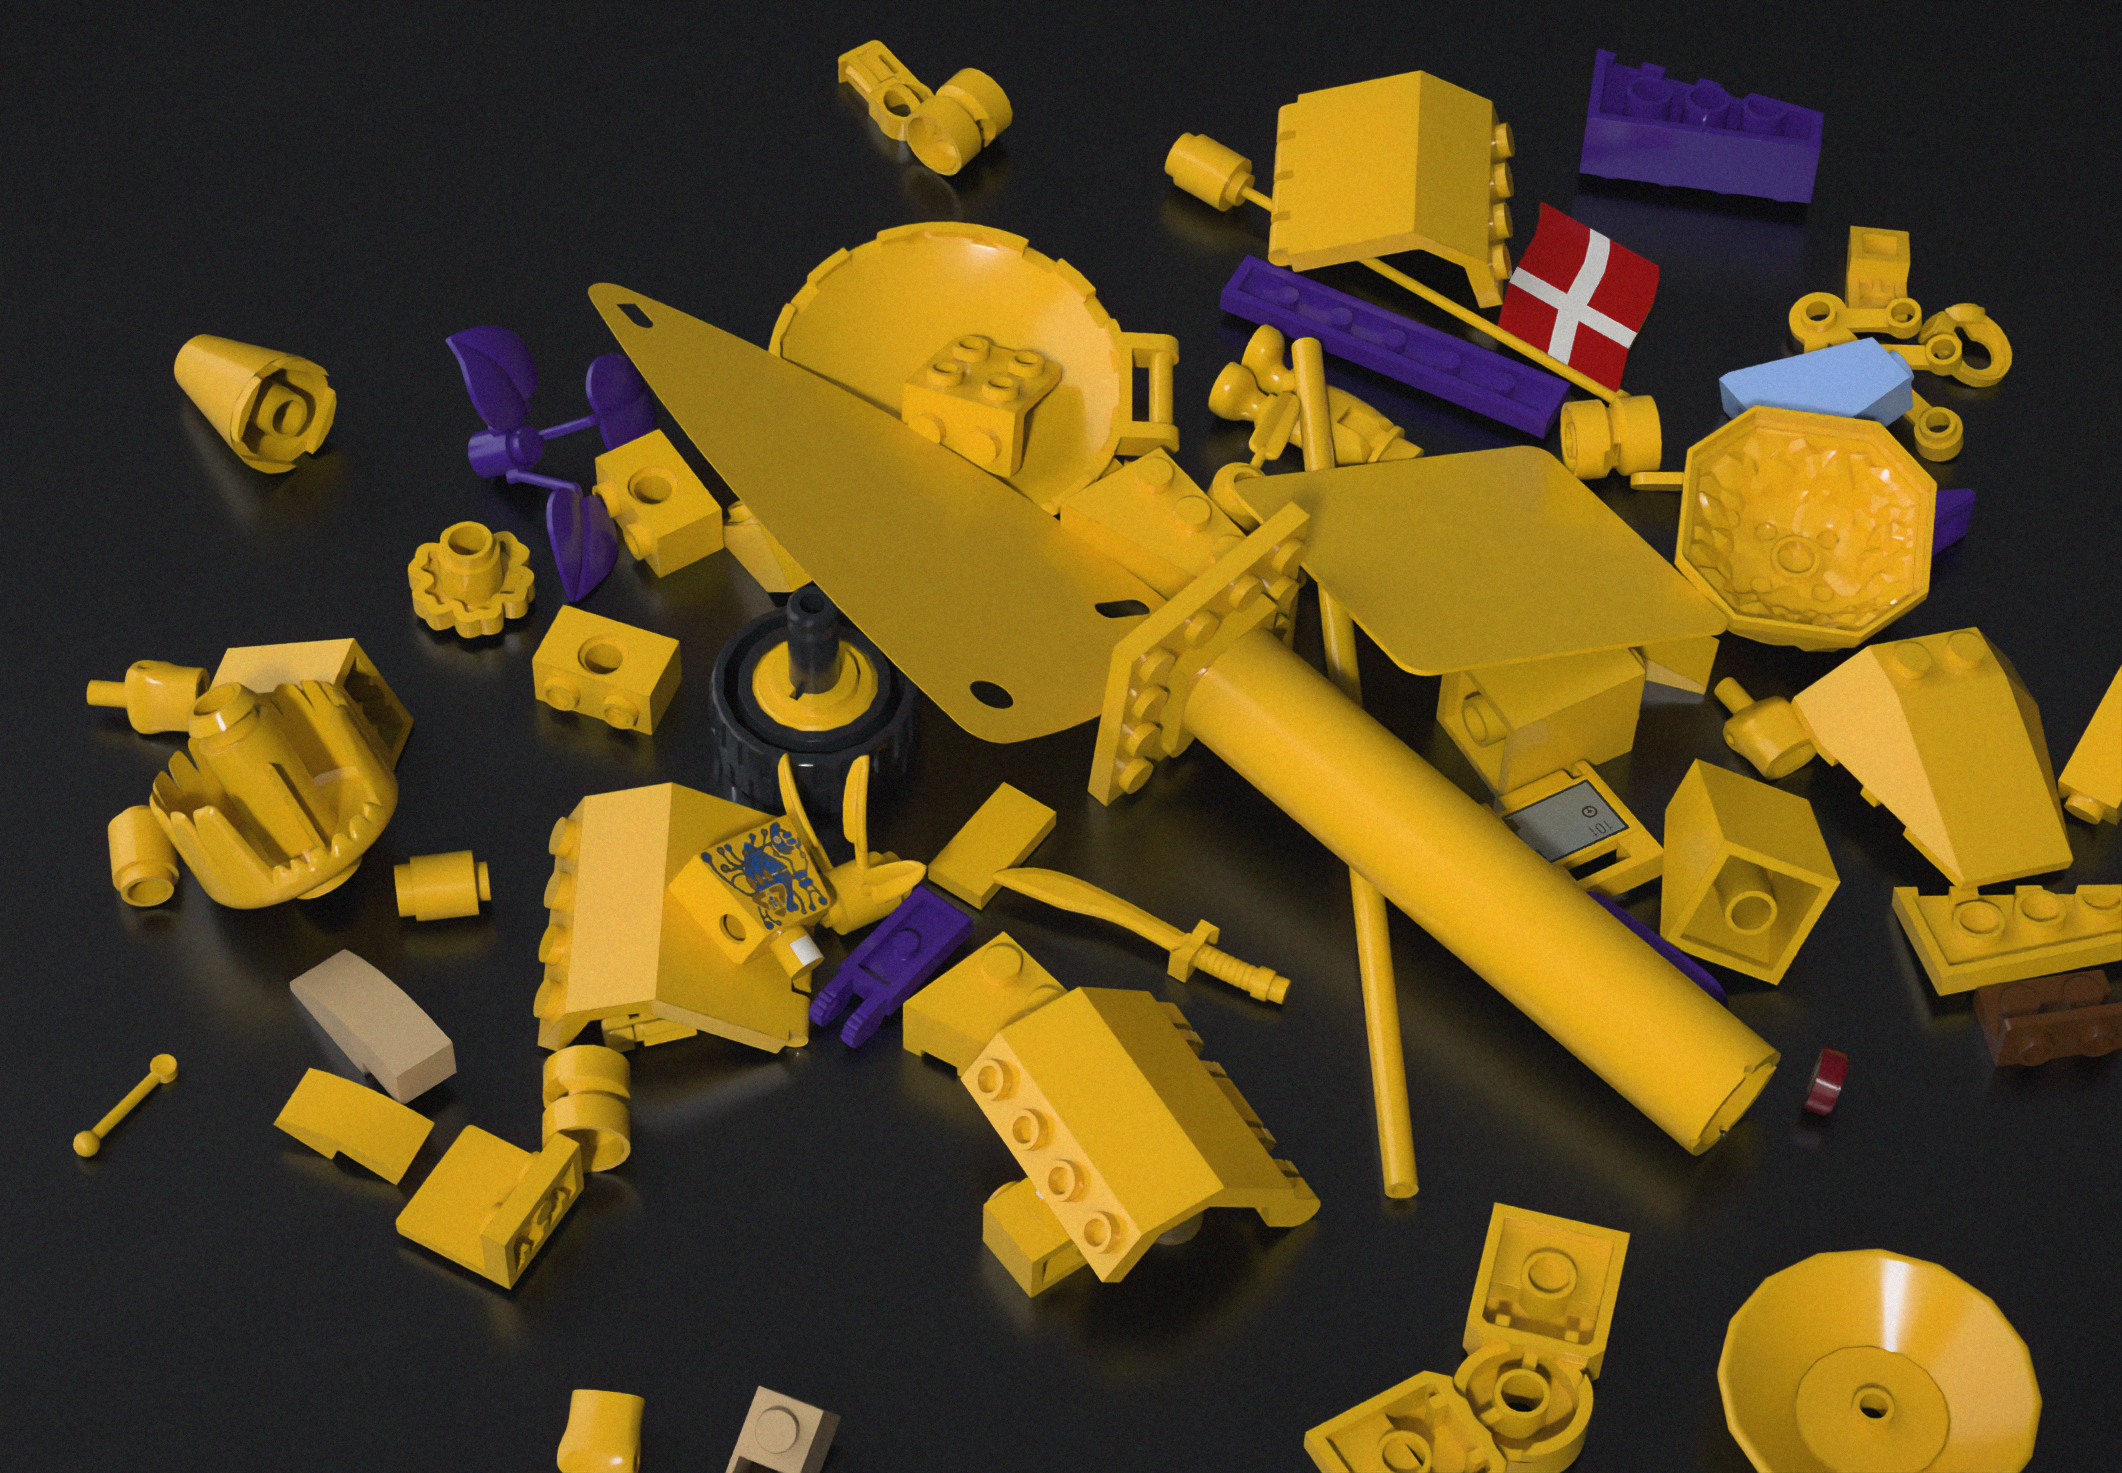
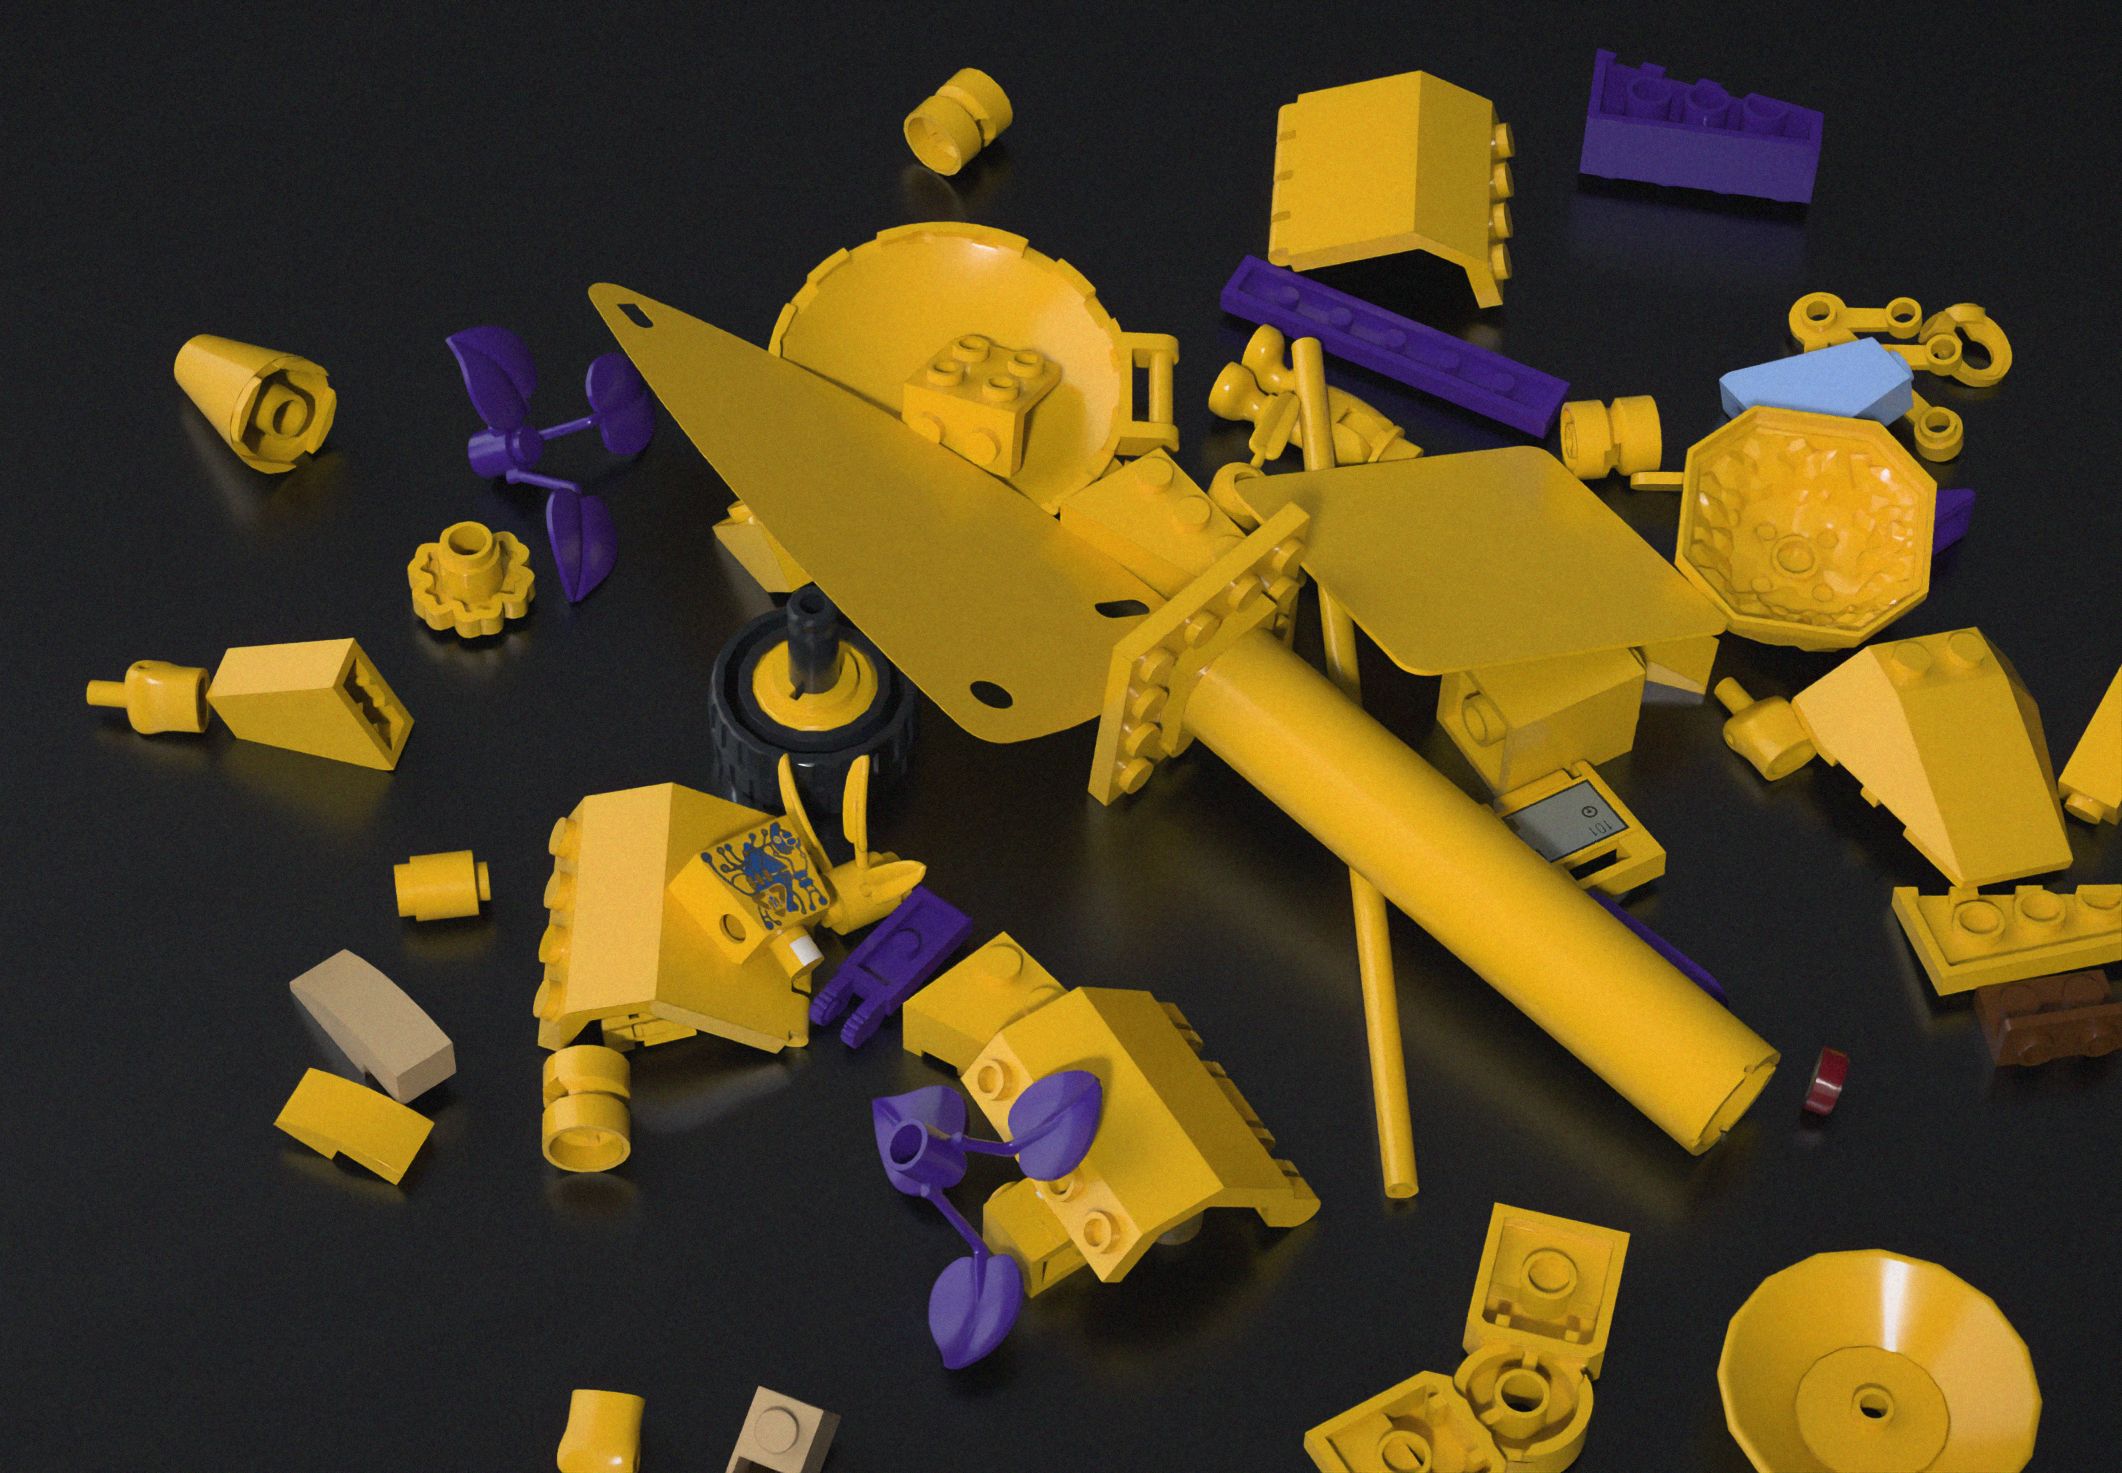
(142, 857): yellow brick -> none
(163, 1070): yellow hinge -> none
(276, 795): yellow piece -> none
(494, 1202): yellow bracket -> none
(607, 670): yellow brick -> none
(658, 503): yellow brick -> none
(883, 84): yellow piece -> none
(924, 1150): none -> dark purple plant
(991, 841): yellow tile -> none
(1185, 949): yellow sword -> none
(1566, 305): flag -> none
(1742, 872): yellow slope -> none
(1876, 268): yellow slope -> none

